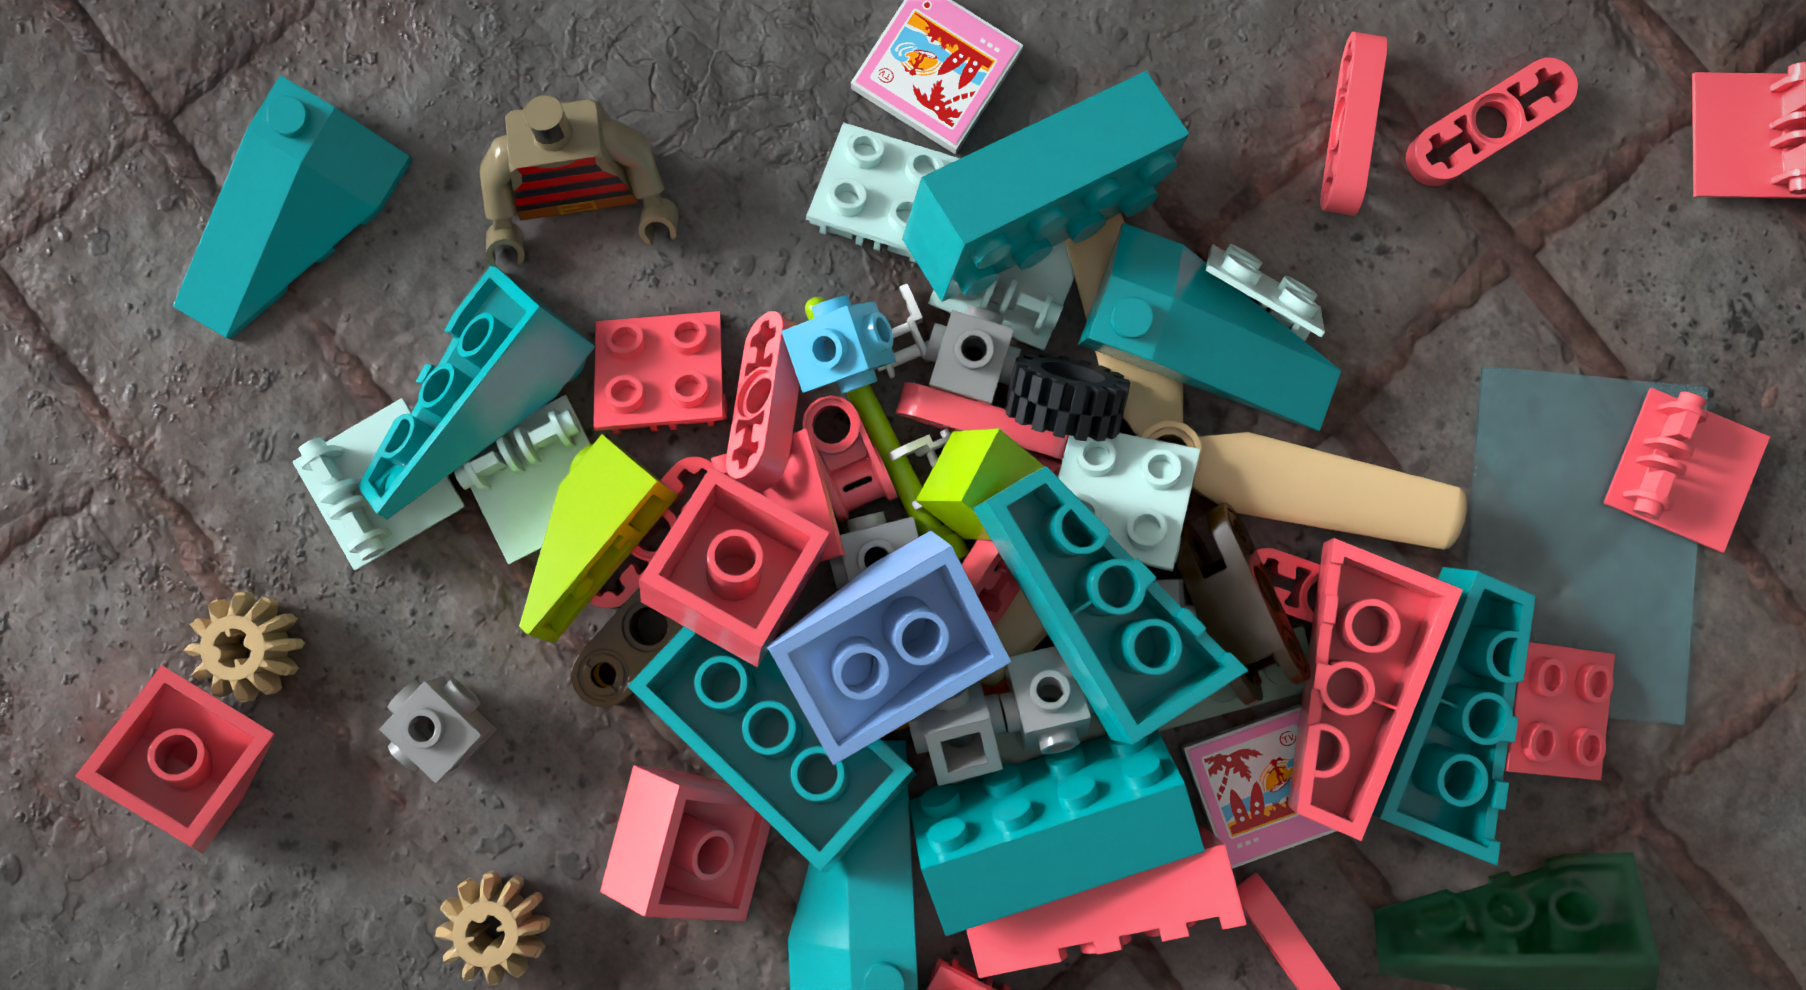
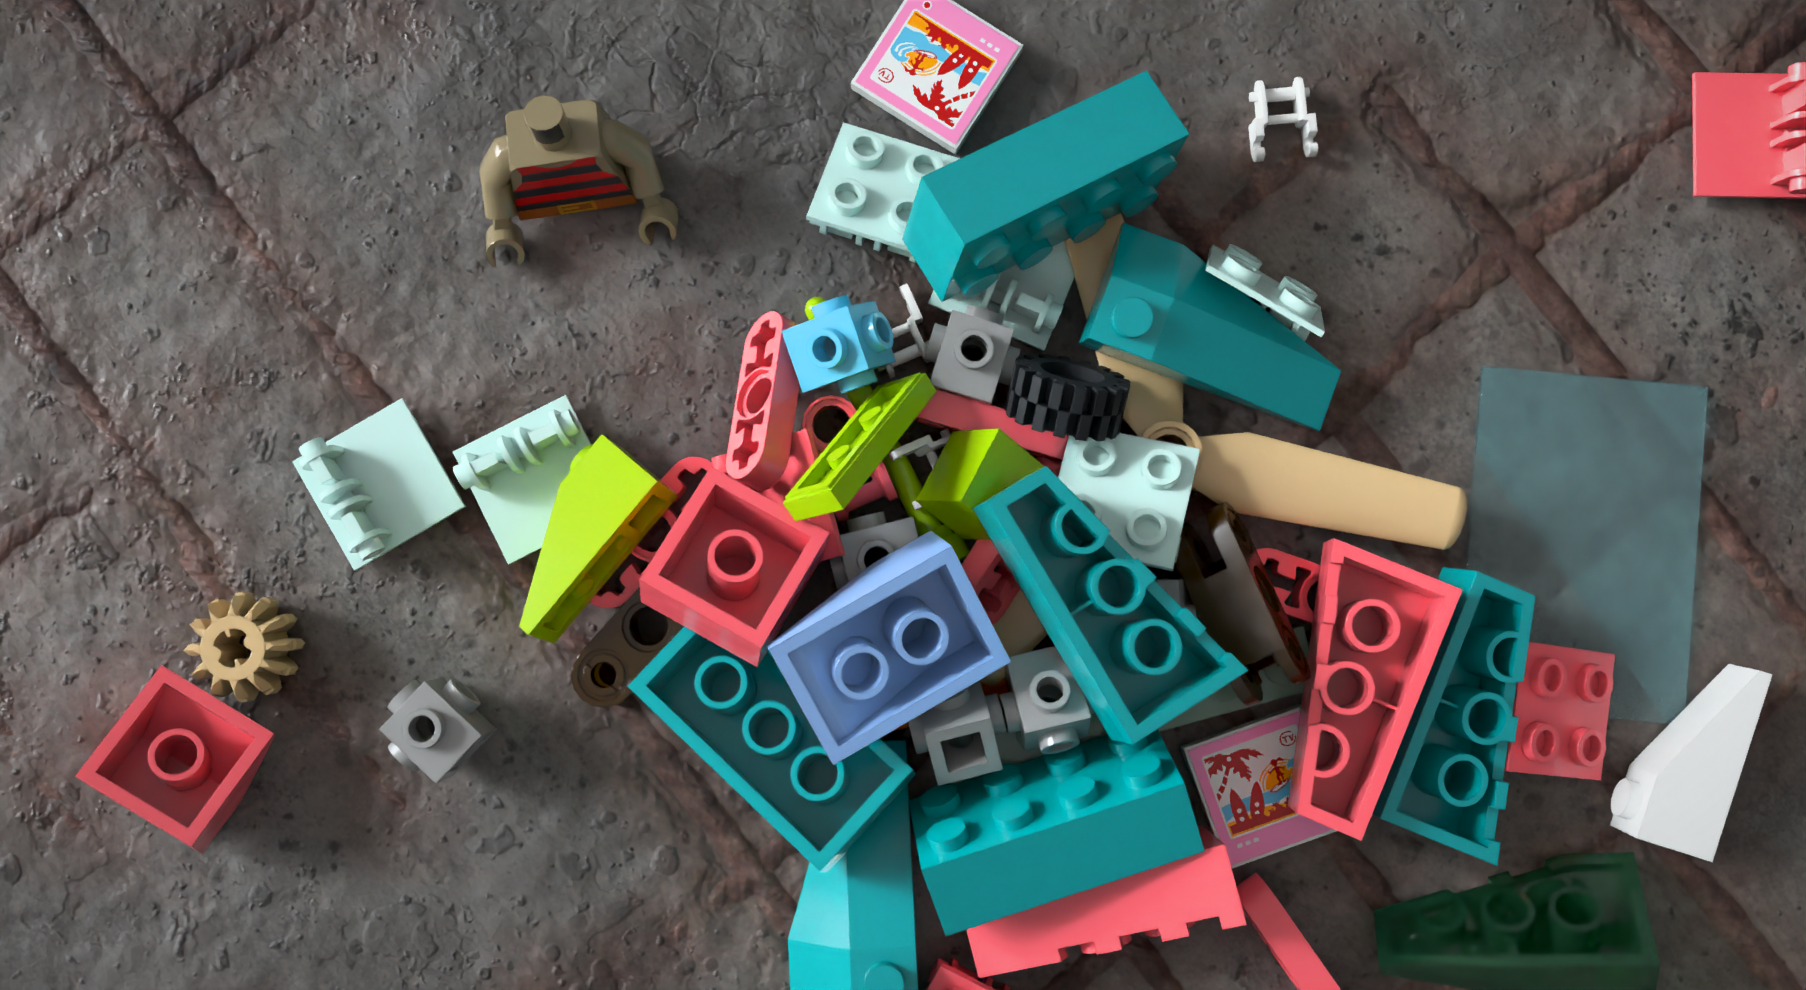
(288, 198): teal wedge -> none
(468, 932): tan gear -> none
(497, 371): teal wedge -> none
(658, 372): coral hinge -> none
(685, 848): coral slope -> none
(859, 447): none -> lime tile
(1302, 120): none -> white piece
(1353, 123): coral beam -> none
(1505, 99): coral beam -> none
(1686, 469): coral hinge -> none
(1689, 773): none -> white slope

